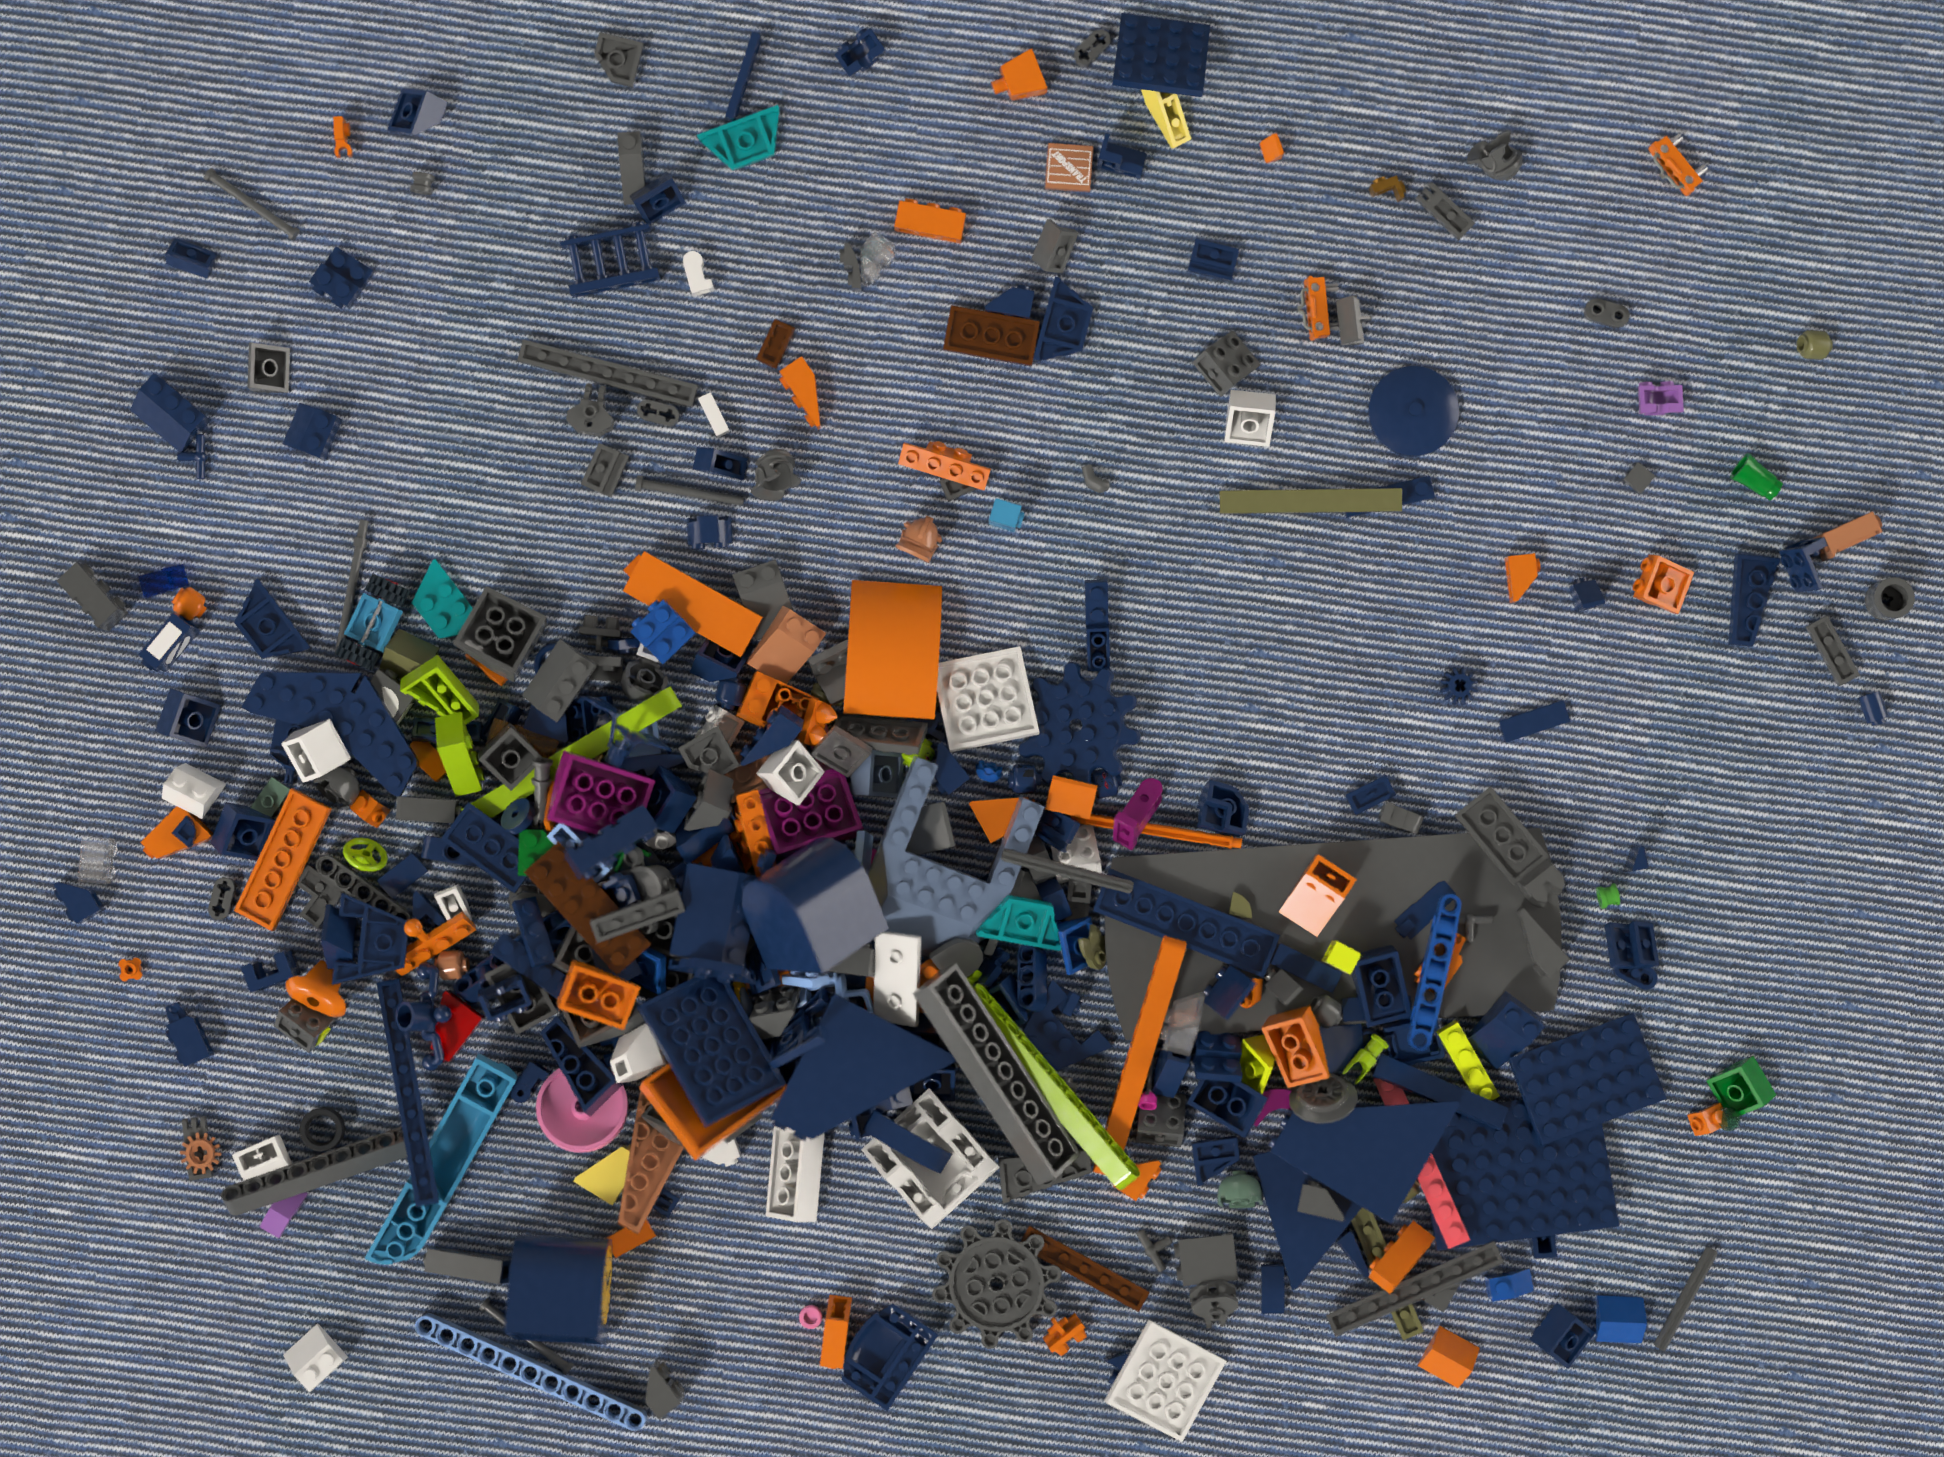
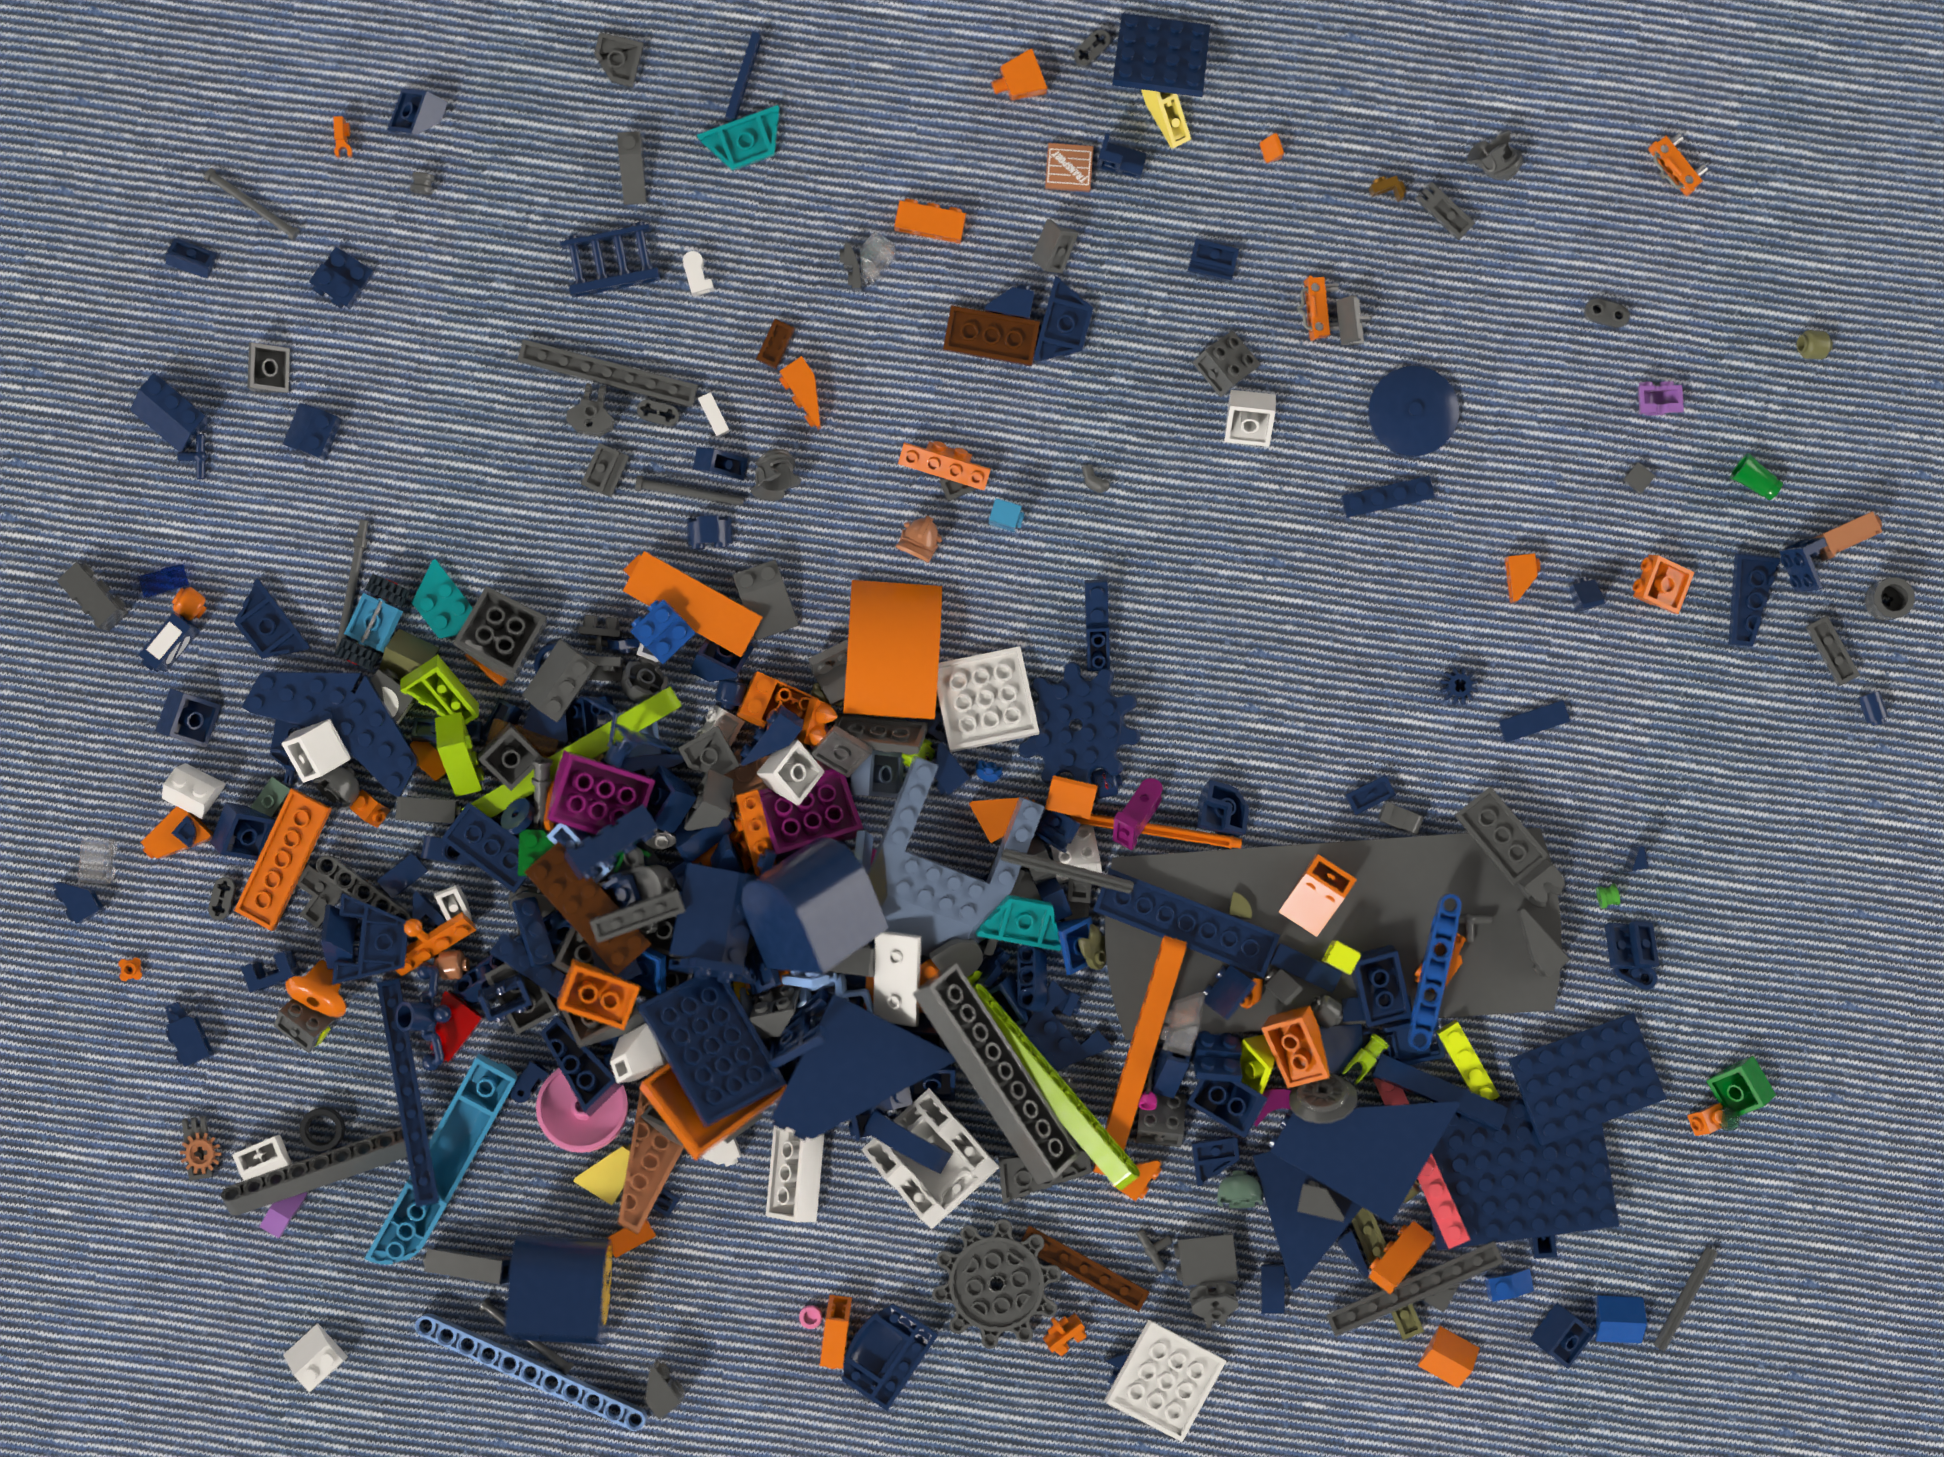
(363, 858): lime piece -> none
(657, 199): dark blue slope -> none
(785, 646): nougat slope -> none
(861, 53): dark blue cylinder -> none
(931, 830): dark grey slope -> none
(1024, 778): dark blue head -> none
(1310, 501): olive tile -> none
(1423, 911): dark blue piece -> none
(1505, 1030): dark blue slope -> none

